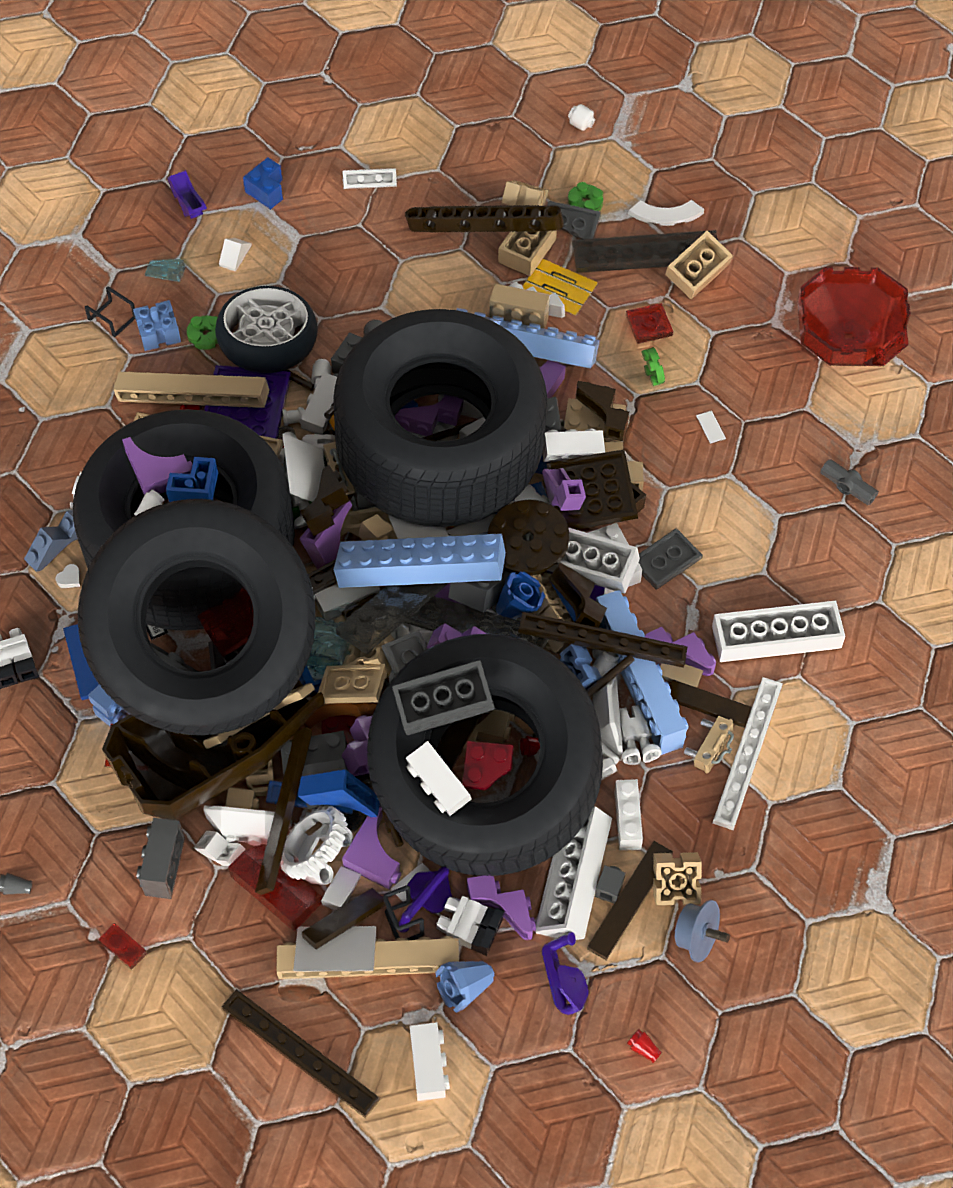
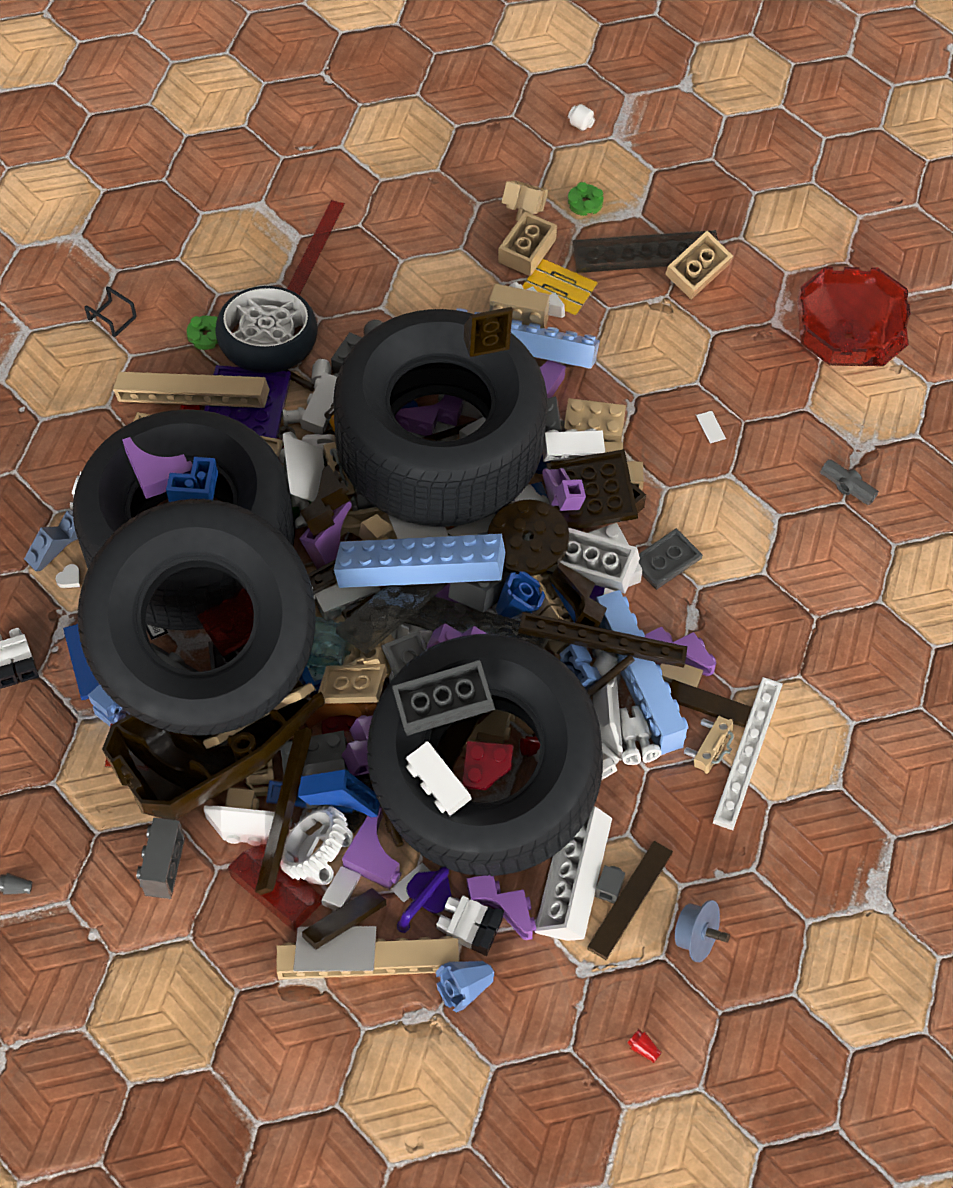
(123, 946): clear red plate -> none
(149, 500): white cone -> none
(157, 325): medium blue brick -> none
(166, 269): clear light blue slope -> none
(189, 200): dark purple arch -> none
(218, 849): white slope -> none
(233, 253): white slope -> none
(264, 182): blue brick -> none
(301, 1053): dark brown tile -> none
(315, 247): none -> clear red piece
(369, 178): white slope -> none
(392, 918): black piece -> none
(428, 1061): white brick -> none
(484, 218): dark brown beam -> none
(488, 332): none -> dark brown slope
(564, 980): dark purple piece -> none
(578, 221): dark grey wing -> none
(601, 401): dark brown arch -> none
(628, 815): white brick -> none
(649, 323): clear red plate -> none
(653, 367): bright green plate -> none
(666, 216): white tile -> none
(677, 878): tan brick -> none
(778, 631): white brick -> none

